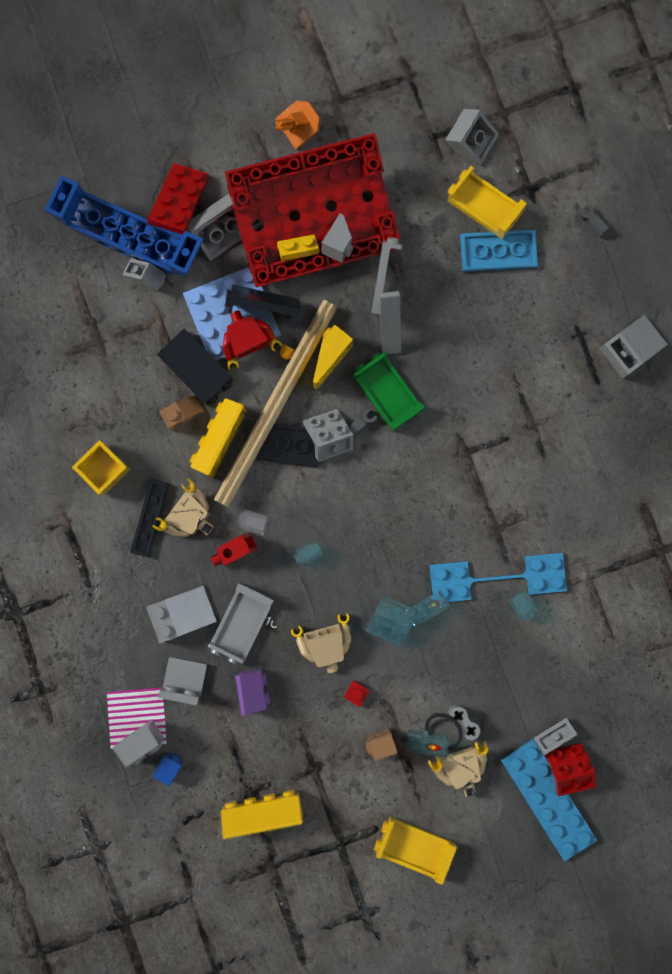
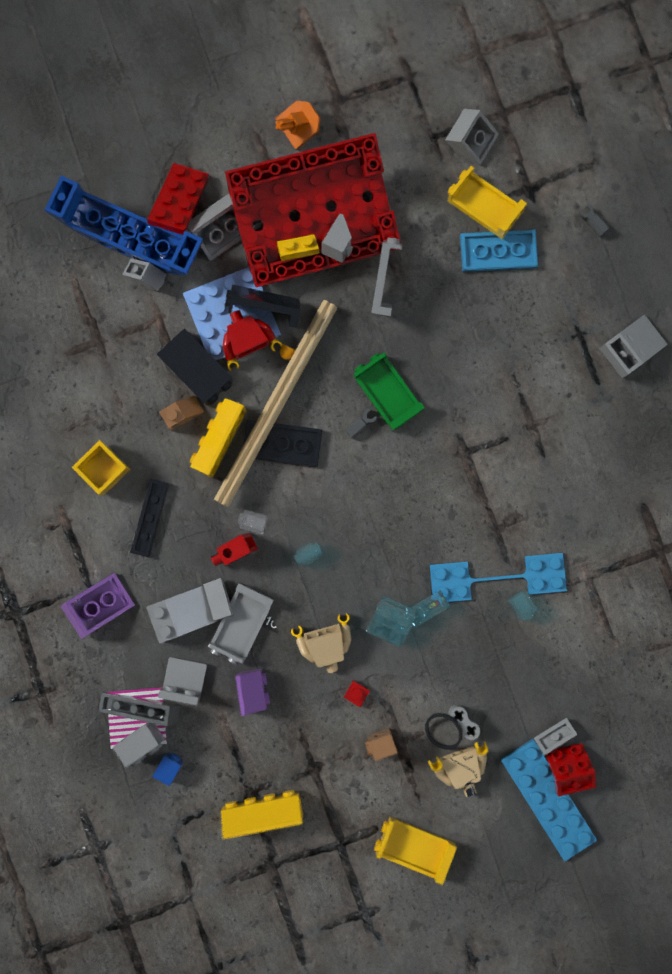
(97, 605): none -> medium lavender slope
(140, 709): none -> dark grey slope
(188, 514): tan torso -> none
(218, 599): none -> light grey tile
(329, 434): light grey bracket -> none
(333, 349): yellow slope -> none
(390, 322): light grey tile -> none
(427, 744): clear light blue slope -> none

